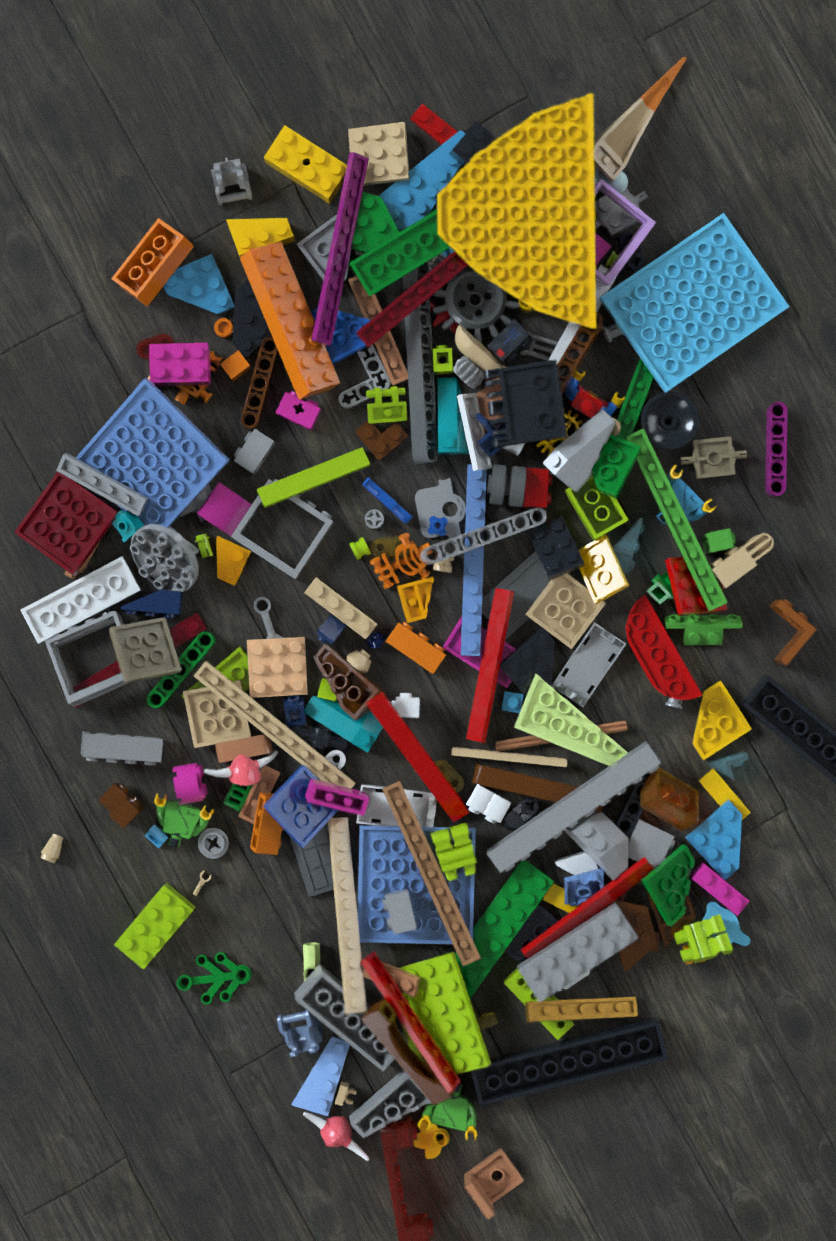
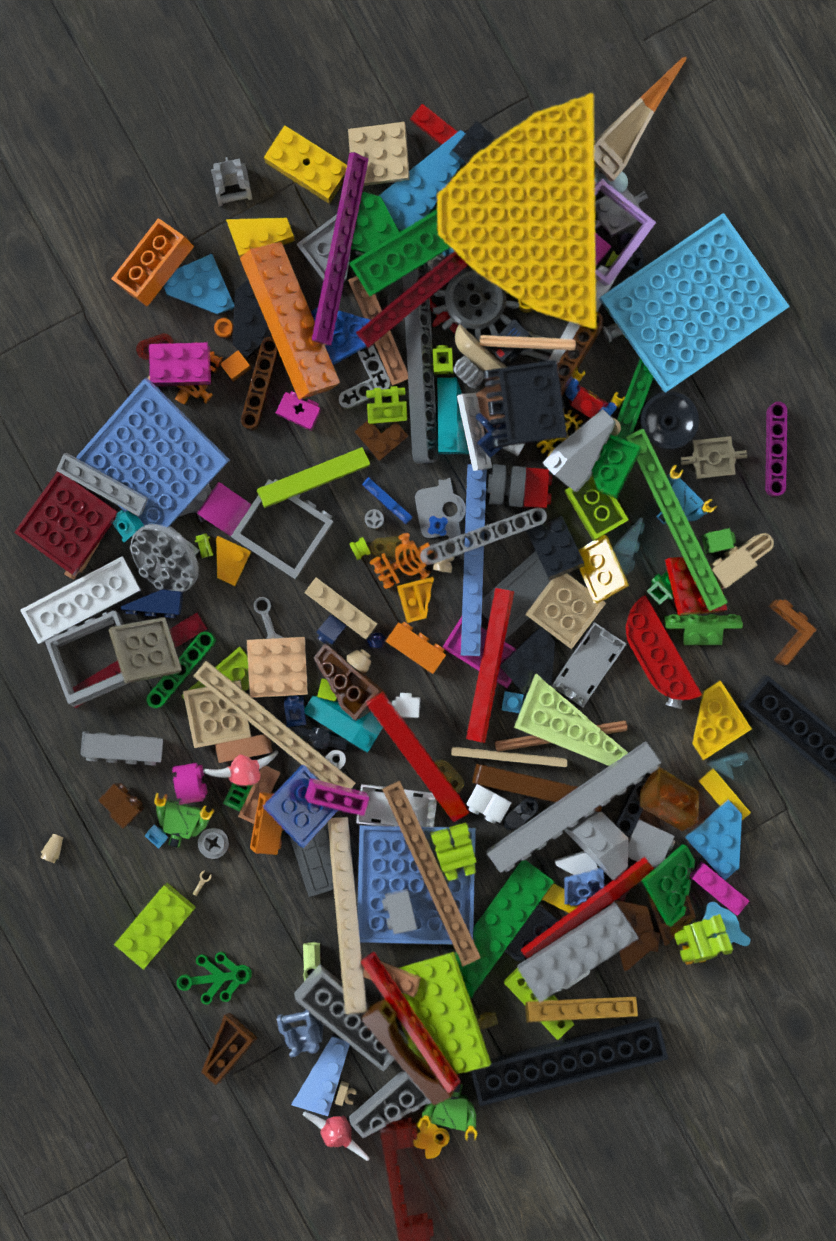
(228, 1048): none -> reddish brown wedge
(254, 451): light grey brick -> none
(486, 1189): nougat bracket -> none
(528, 342): none -> light nougat axle

